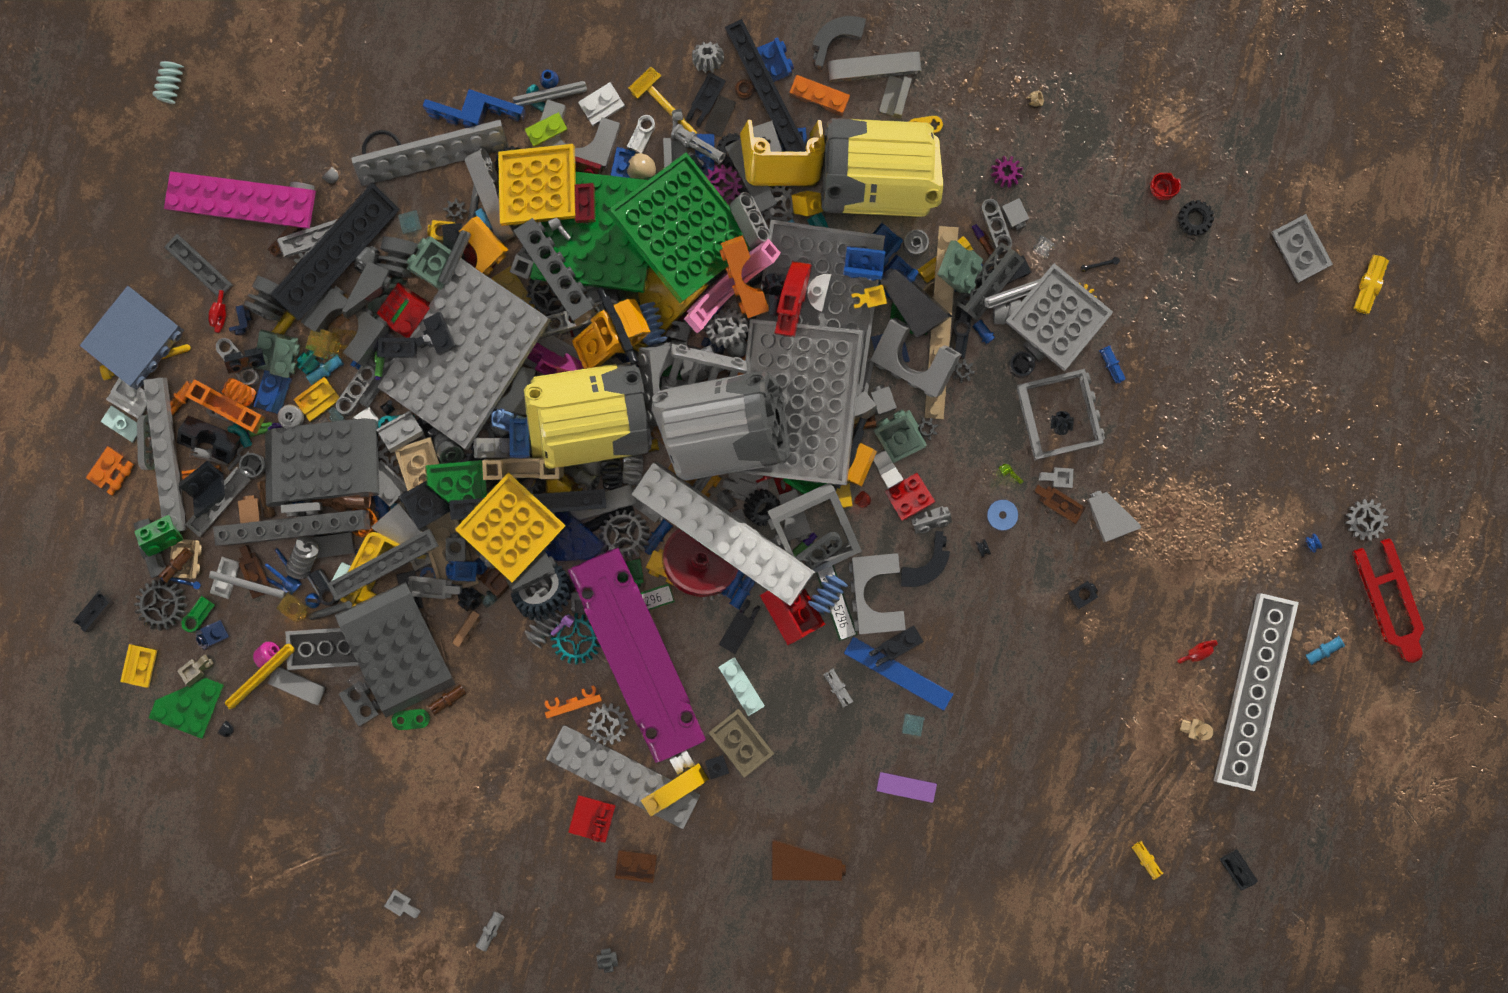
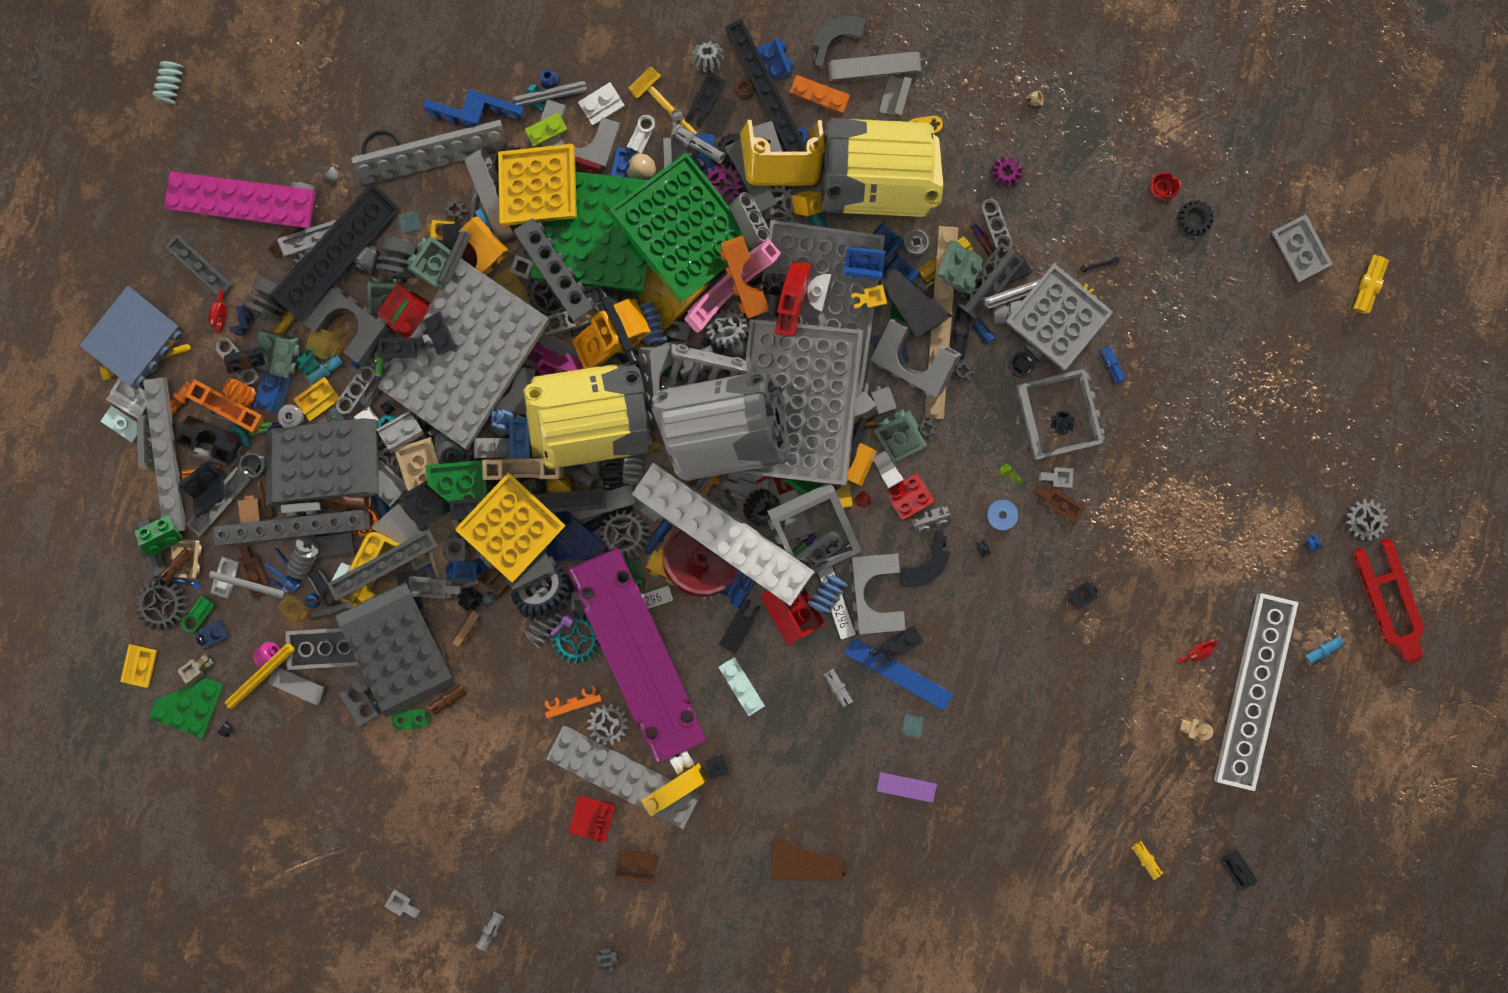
(93, 612): black hinge -> none
(105, 468): orange plate -> none
(368, 287): dark grey slope -> none
(556, 224): light grey hand -> none
(585, 203): dark red plate -> none
(741, 743): dark tan plate -> none
(1015, 214): light grey brick -> none
(1043, 247): clear wheel -> none
(1110, 516): light grey slope -> none

